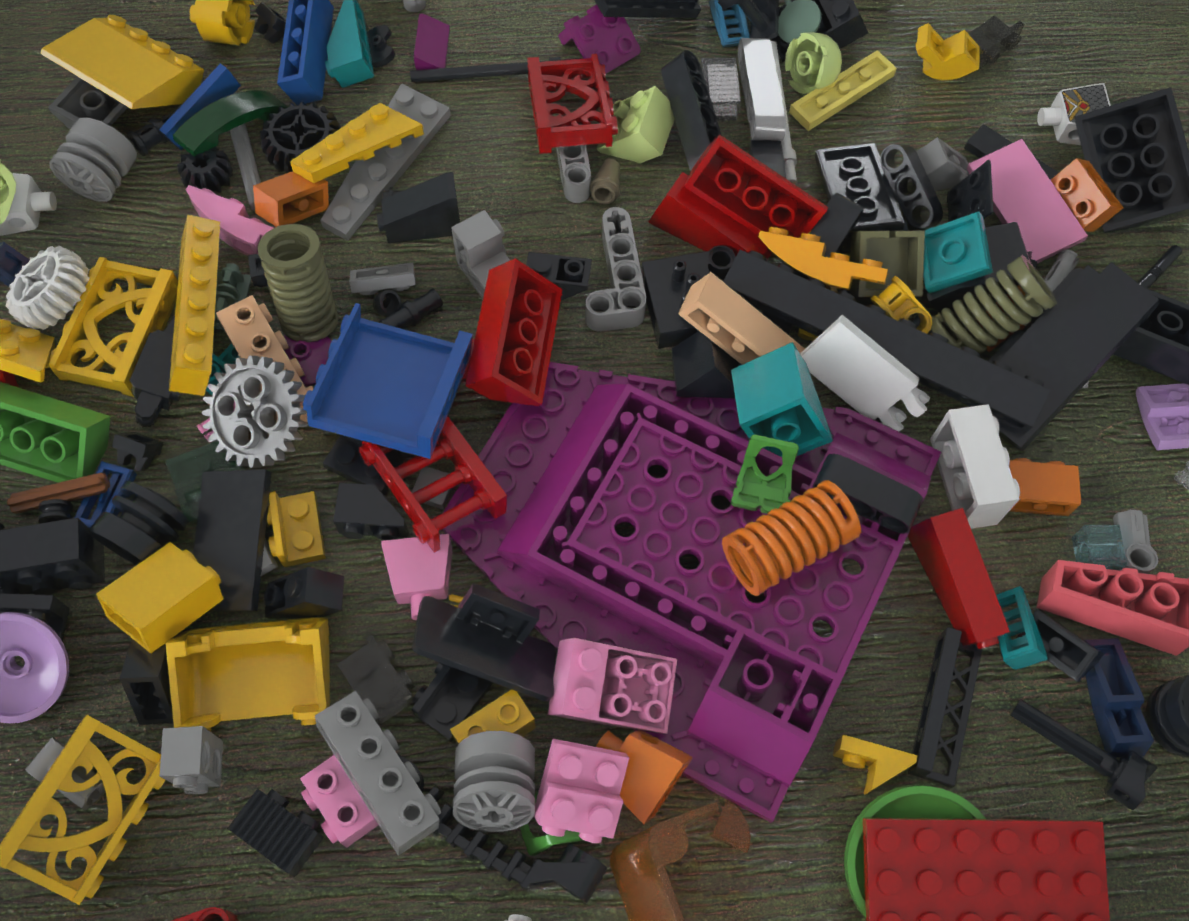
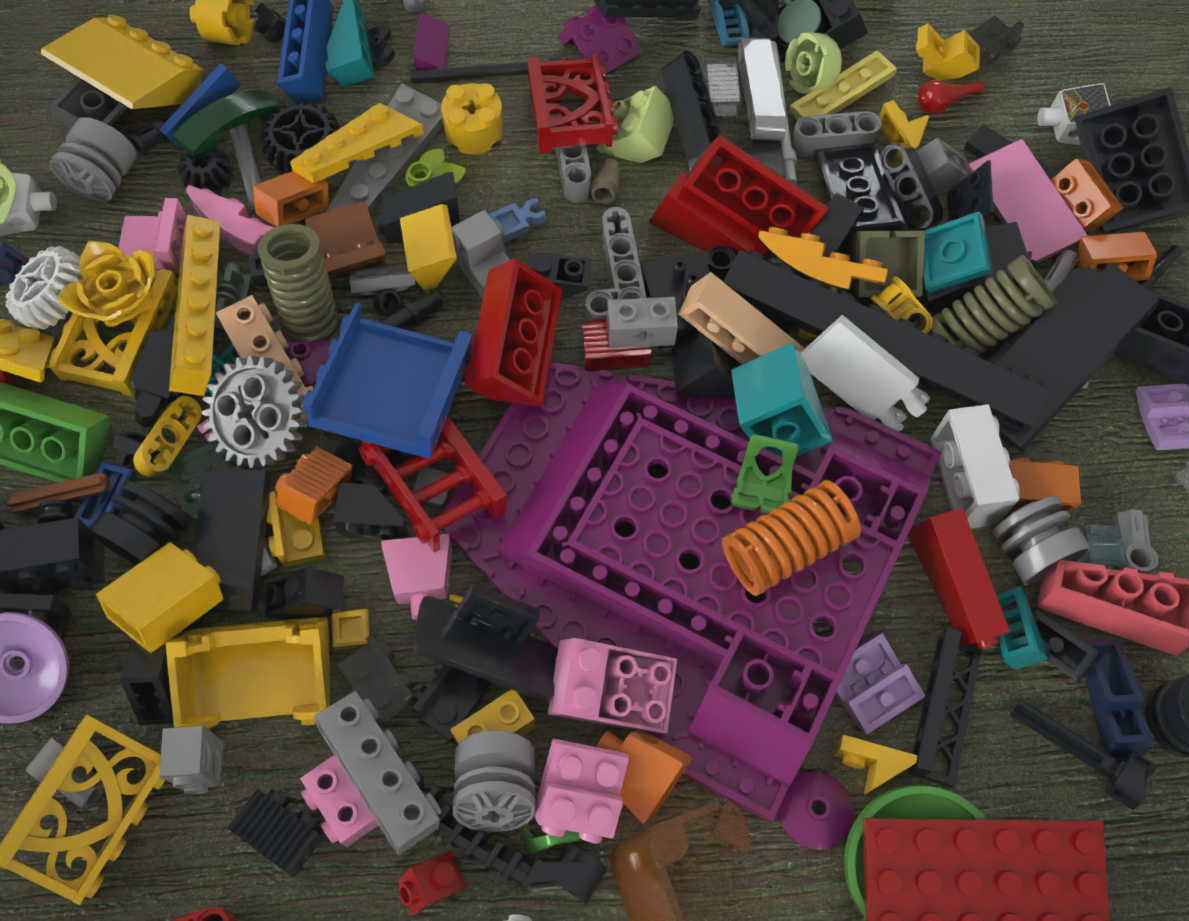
(111, 284): none -> yellow brick
(155, 440): none -> yellow beam
(156, 234): none -> bright pink bracket
(312, 484): none -> orange brick
(347, 239): none -> dark orange bracket
(350, 629): none -> yellow tile
(428, 245): none -> yellow slope
(430, 166): none -> lime plate
(430, 883): none -> red bracket
(472, 117): none -> yellow brick
(516, 221): none -> medium blue plate
(601, 357): none -> red brick
(641, 322): none -> light grey brick
(803, 824): none -> magenta dish
(834, 131): none -> light grey beam
(872, 493): black beam -> none
(876, 685): none -> lavender slope
(898, 129): none -> yellow slope
(936, 95): none -> red piece
(1038, 534): none -> light grey wheel
(1128, 251): none -> orange brick

